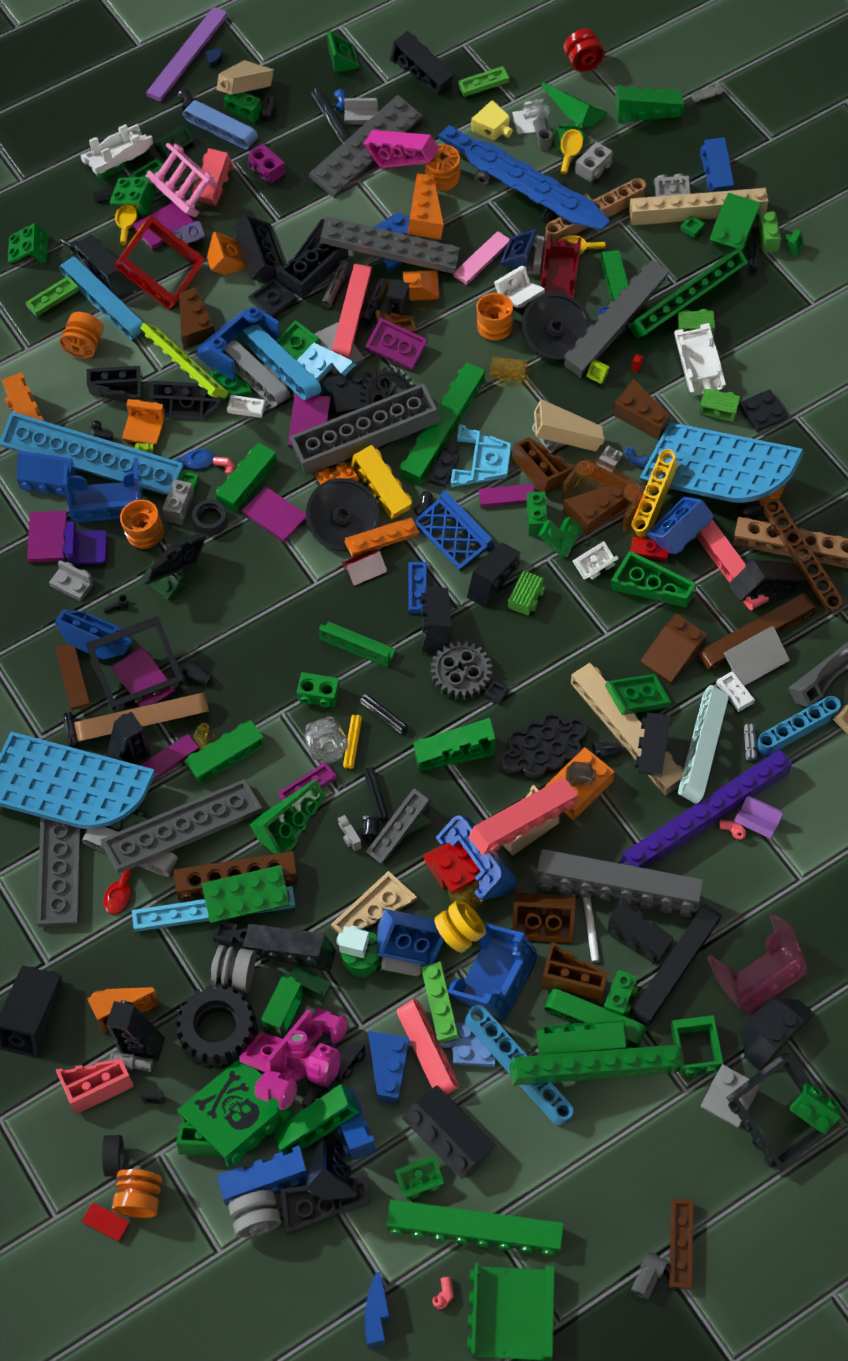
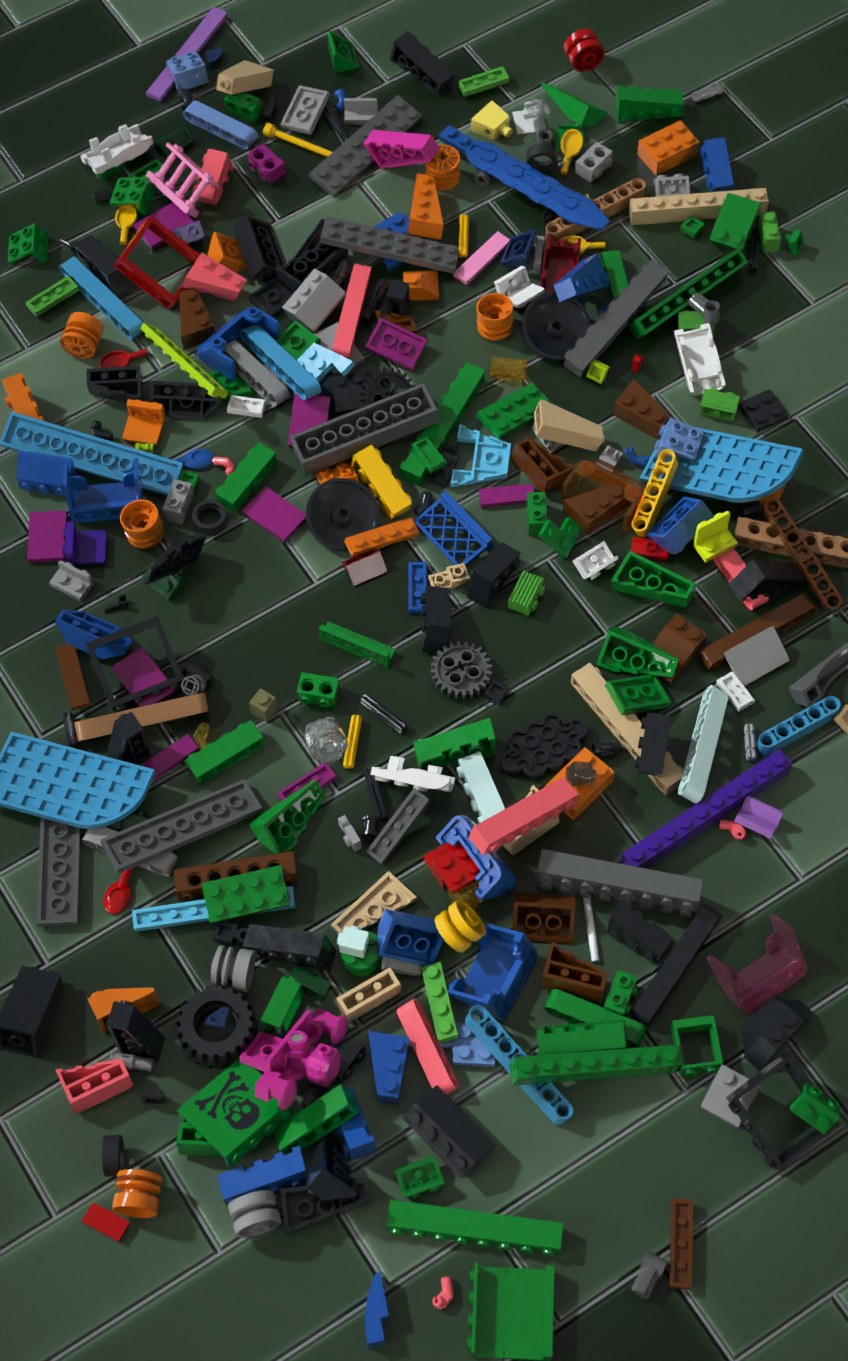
(120, 358): none -> red piece
(188, 71): none -> medium blue bracket
(198, 684): none -> dark grey wheel
(214, 279): none -> coral wedge
(219, 1018): none -> dark blue tile
(263, 705): none -> olive brick
(271, 131): none -> yellow piece
(305, 110): none -> light grey tile
(314, 300): none -> light grey slope
(369, 995): none -> tan brick
(419, 778): none -> white piece
(428, 454): none -> green tile
(451, 578): none -> tan slope
(463, 236): none -> yellow axle
(479, 786): none -> light aqua brick
(511, 411): none -> green plate
(542, 149): none -> black tyre
(582, 280): none -> blue wedge
(631, 653): none -> green wedge
(668, 148): none -> orange brick
(680, 438): none -> medium blue bracket
(706, 308): none -> dark grey piece
(713, 537): none -> neon yellow bracket

